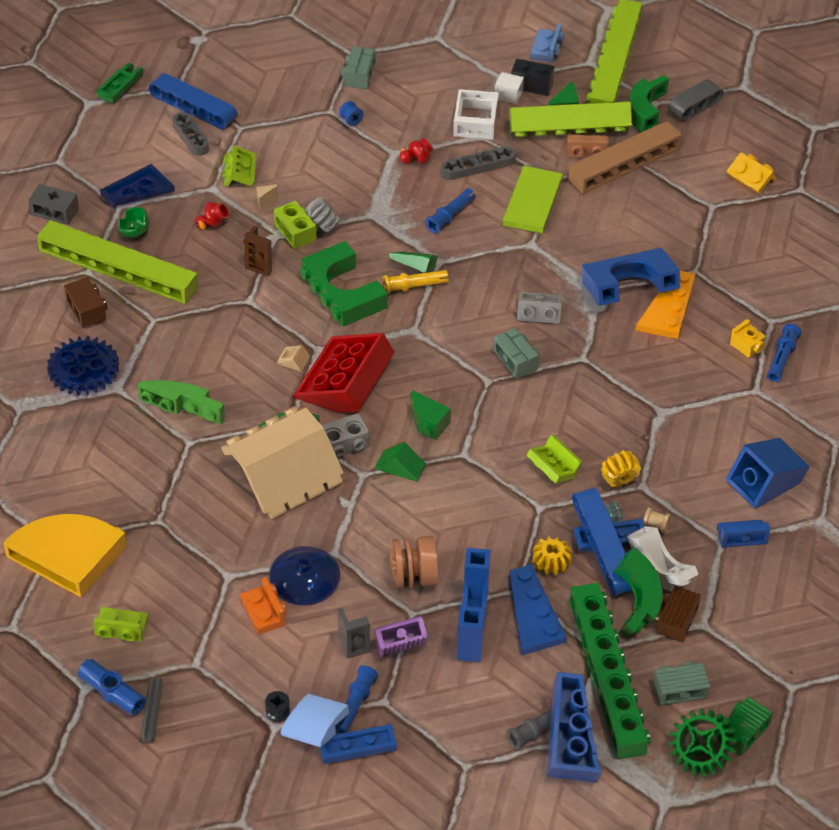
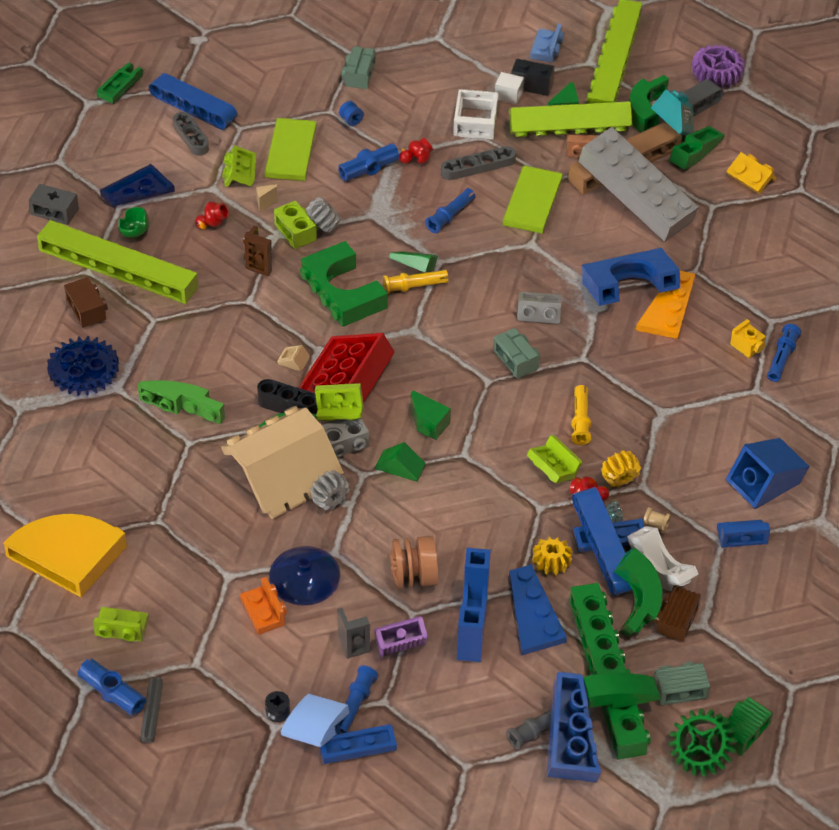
(280, 397): none -> black beam
(290, 149): none -> lime tile
(329, 490): none -> light grey gear
(339, 402): none -> lime bracket
(368, 162): none -> blue piece
(581, 422): none -> yellow pin
(584, 483): none -> red animal
(620, 689): none -> green slope
(638, 184): none -> light grey brick
(676, 111): none -> teal slope
(696, 147): none -> green slope
(718, 65): none -> medium lavender gear

